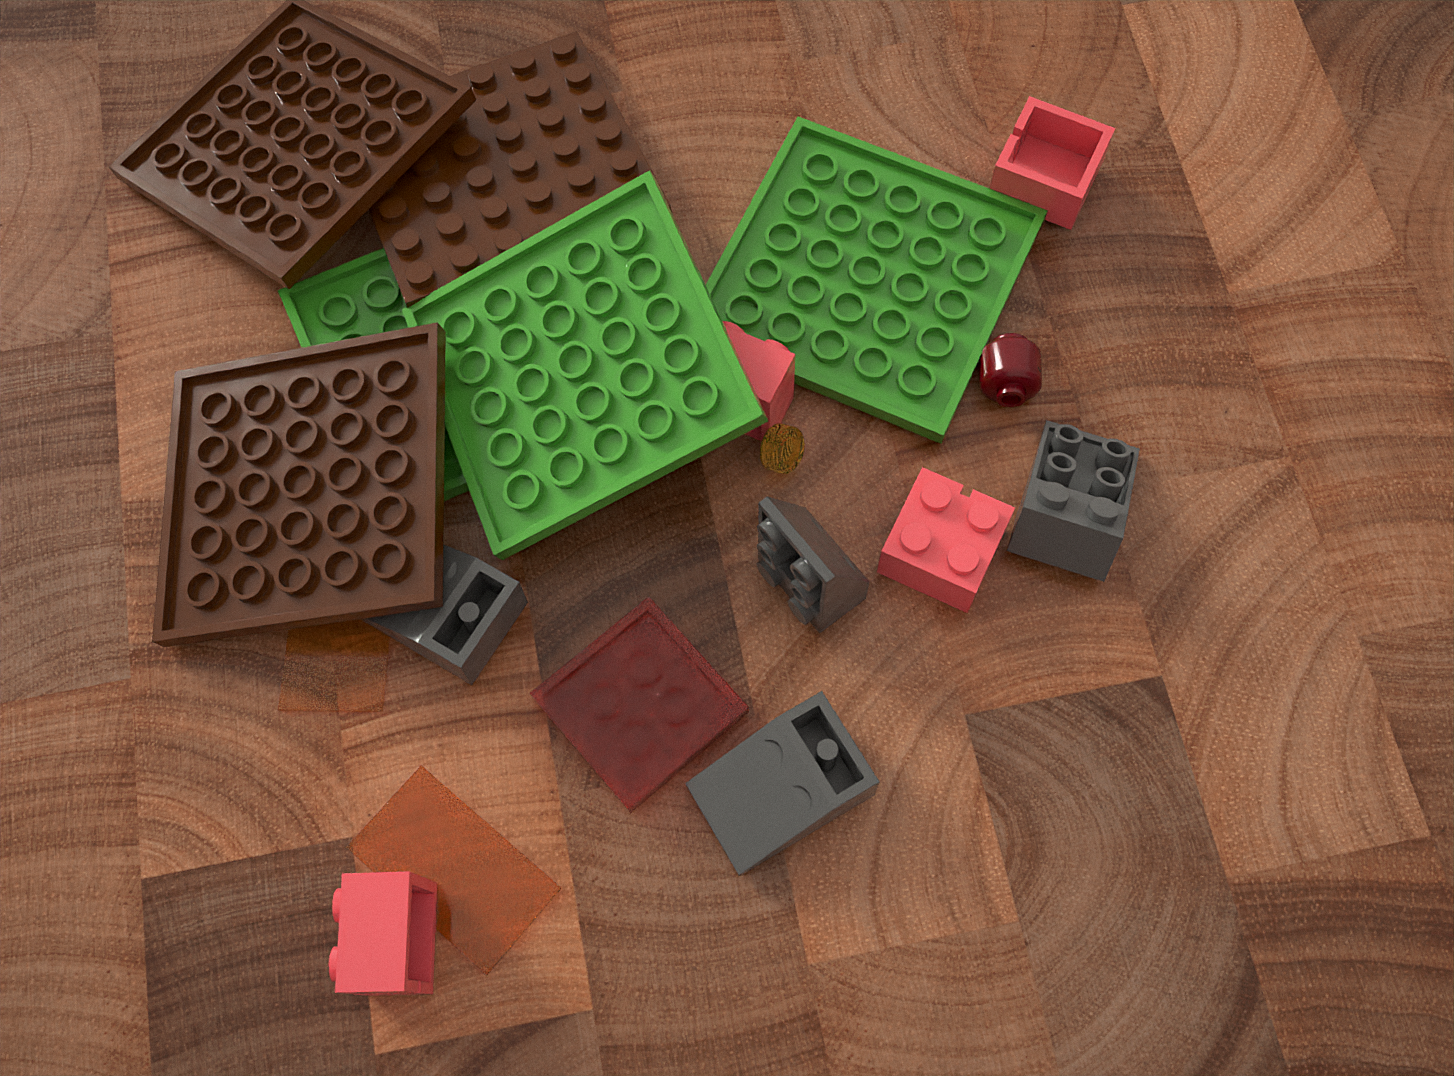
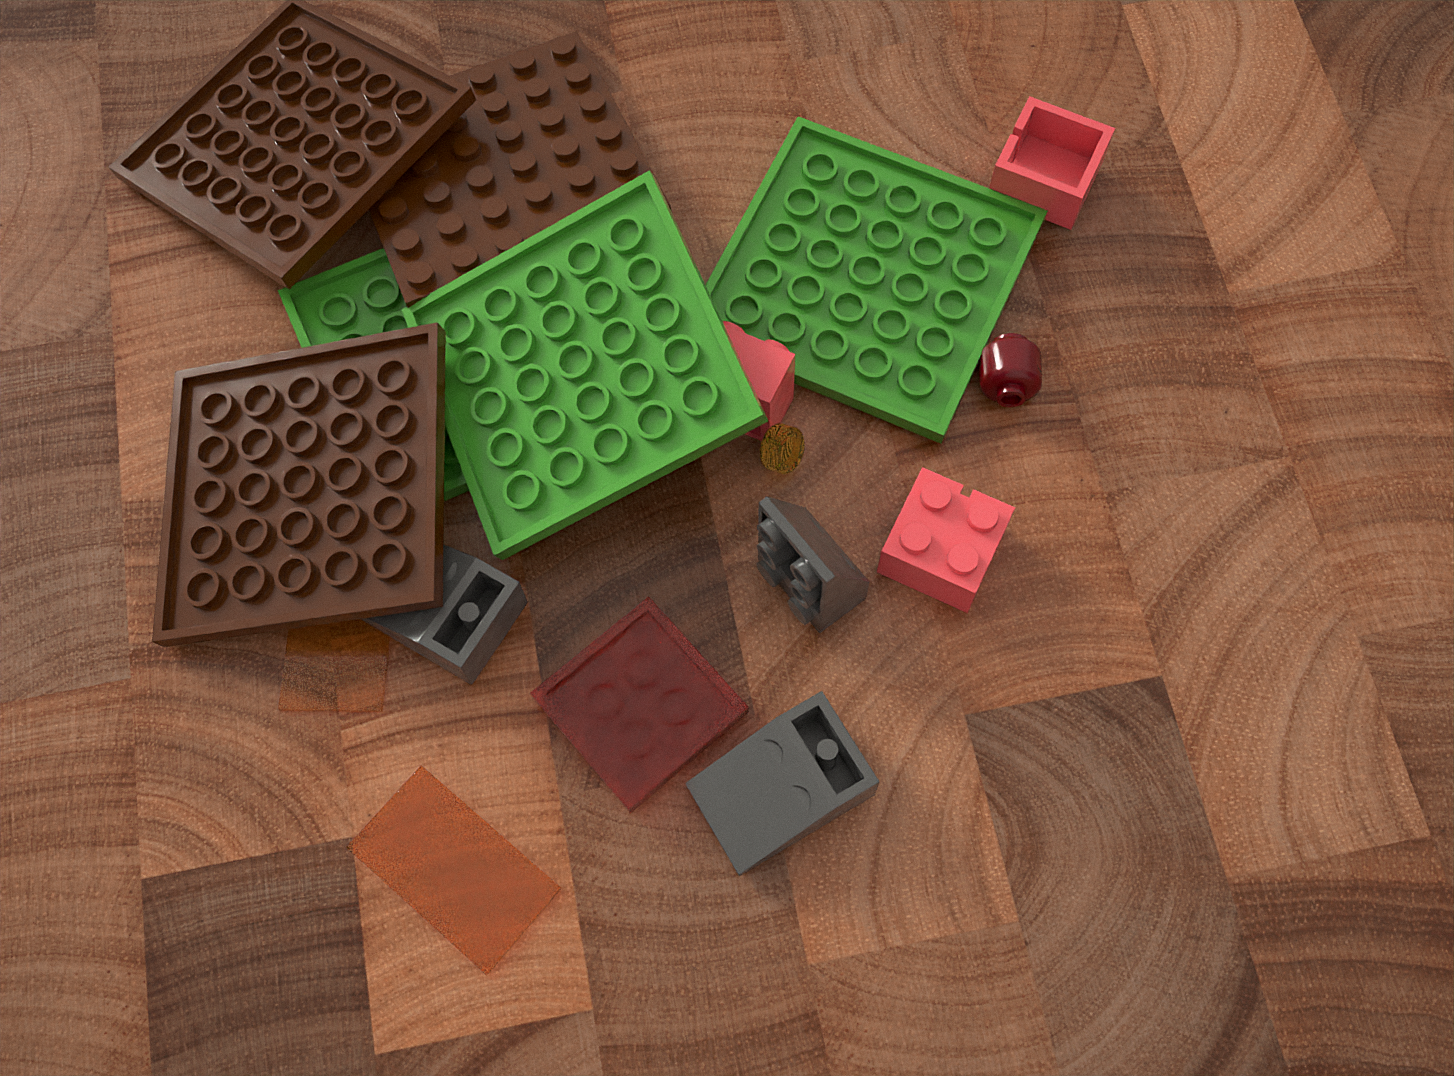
(384, 934): coral piece -> none
(1075, 501): dark grey slope -> none

